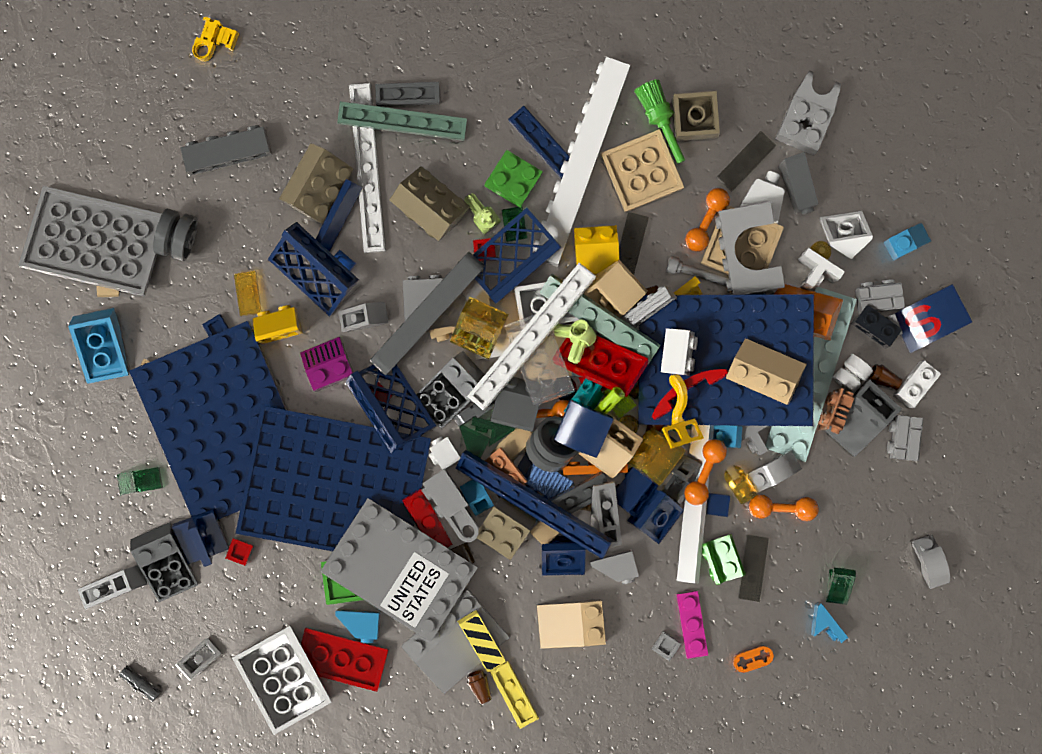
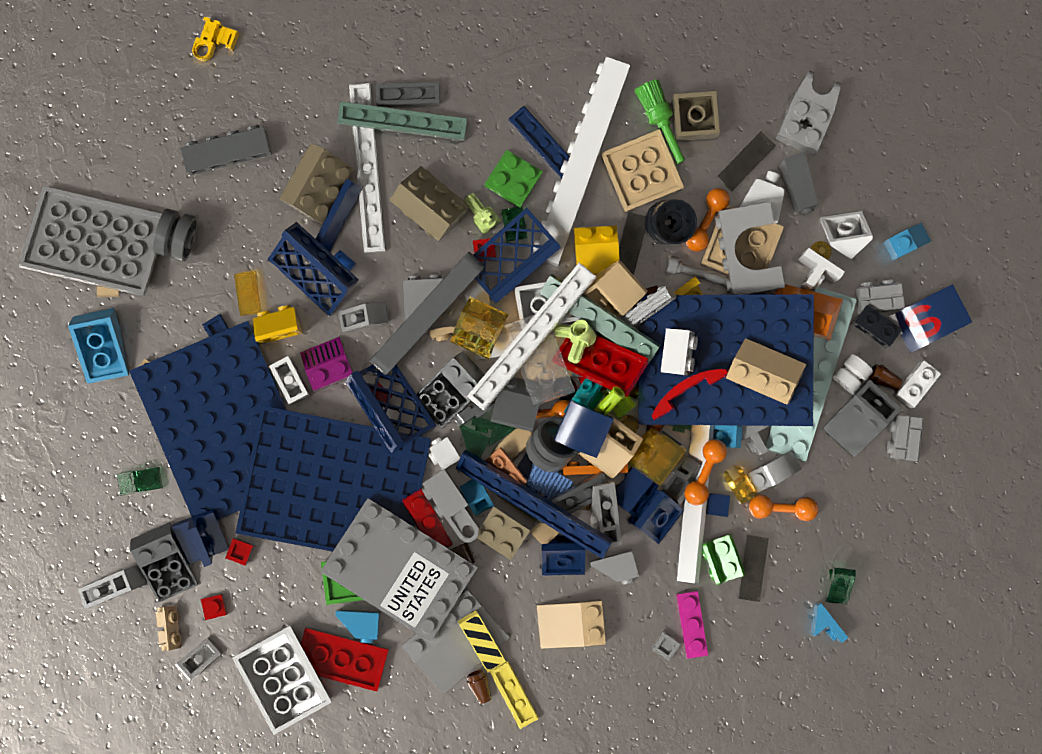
(139, 683): dark grey pin -> none
(170, 637): none -> tan hinge
(213, 607): none -> red plate
(289, 380): none -> white brick
(678, 422): yellow piece -> none
(682, 221): none -> black wheel
(754, 664): orange beam -> none
(833, 400): nougat hinge -> none
(933, 561): light grey brick -> none

